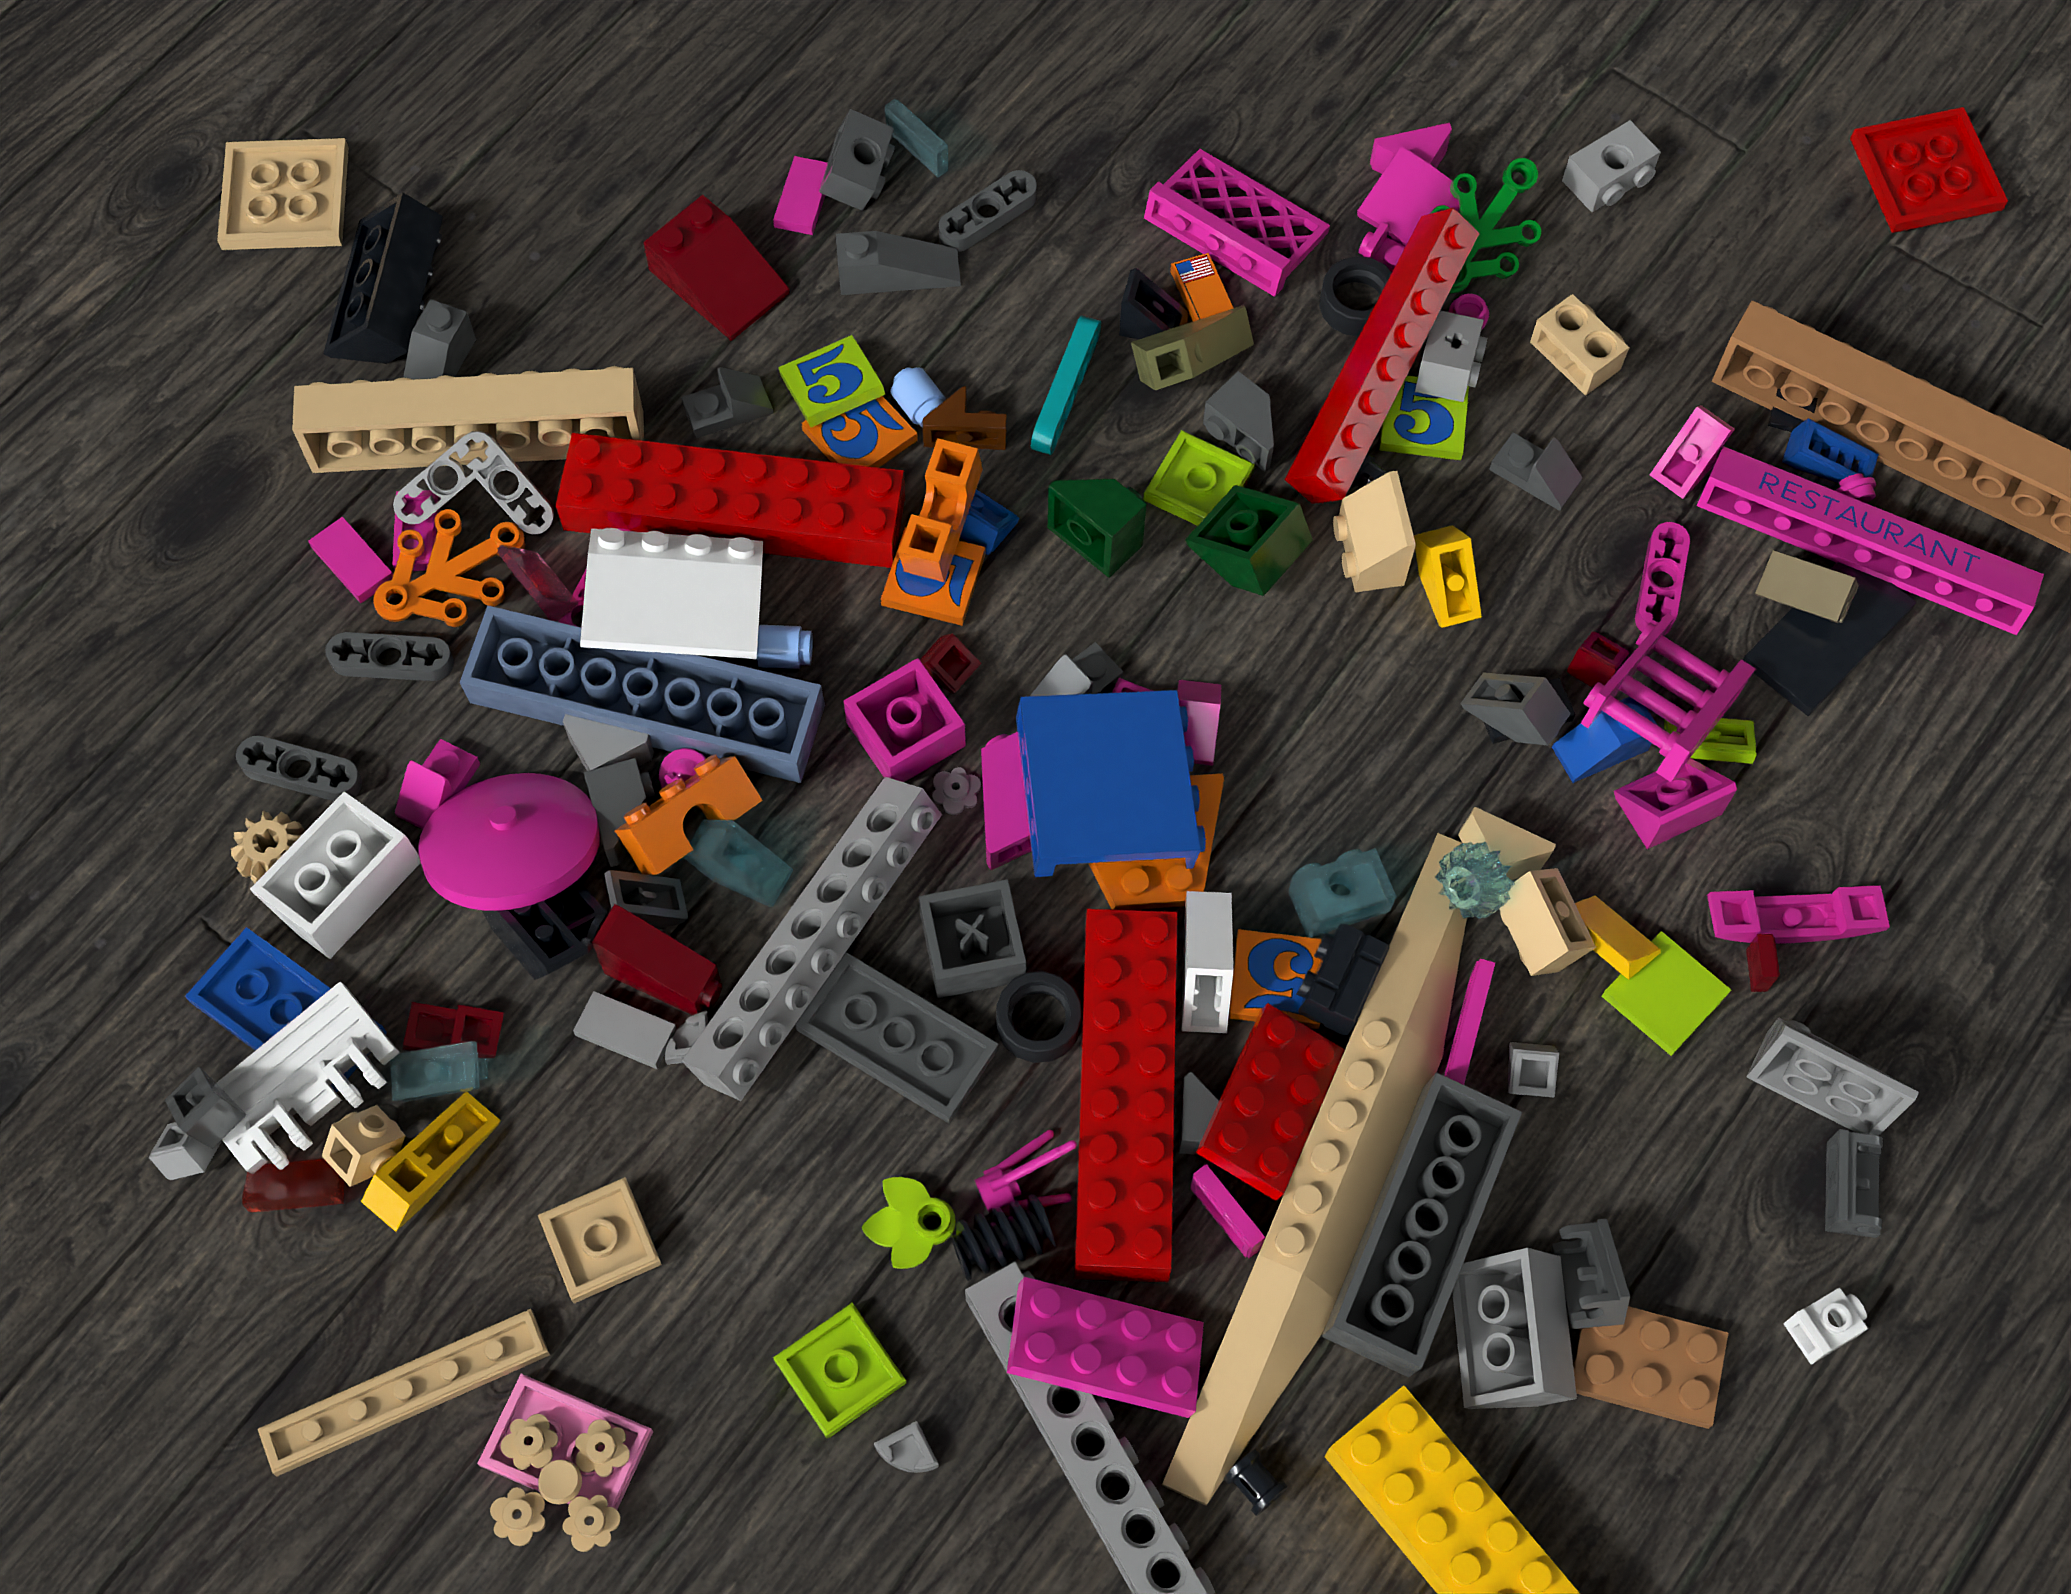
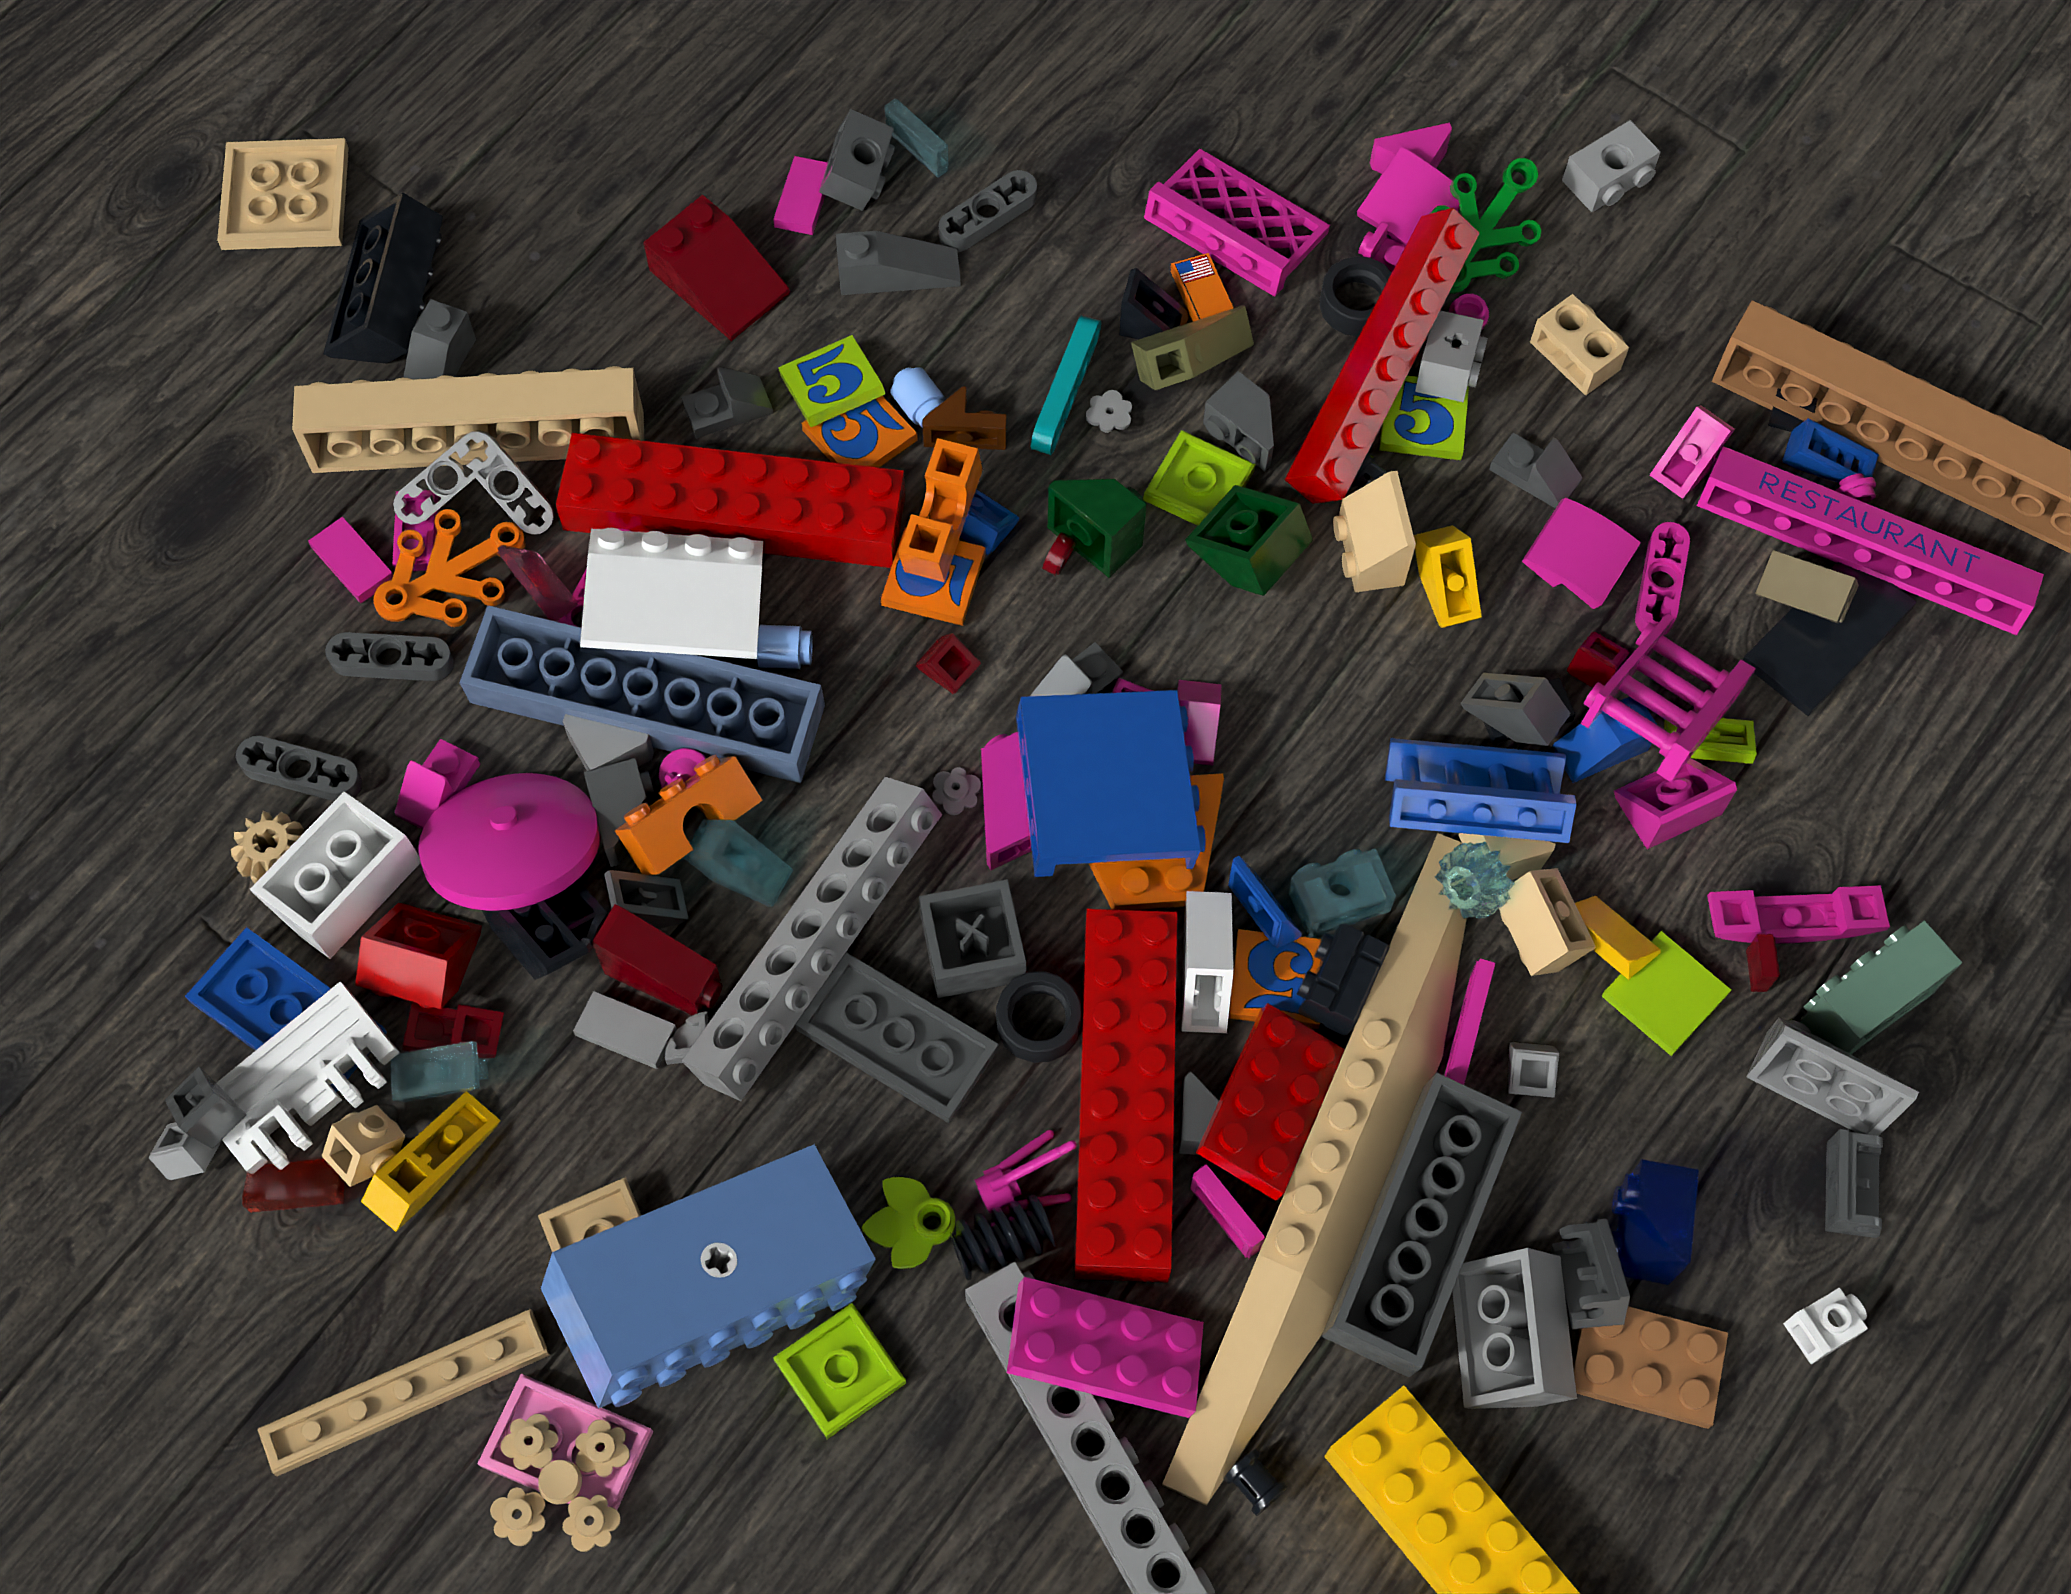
(416, 955): none -> red slope
(706, 1276): none -> medium blue piece
(905, 722): dark pink brick -> none
(907, 1450): light grey tile -> none
(1059, 554): none -> dark red tile
(1109, 411): none -> light grey plant
(1262, 904): none -> blue slope
(1479, 790): none -> blue fence
(1581, 552): none -> dark pink slope
(1655, 1220): none -> clear blue slope
(1880, 988): none -> sand green brick
(1928, 169): red plate -> none

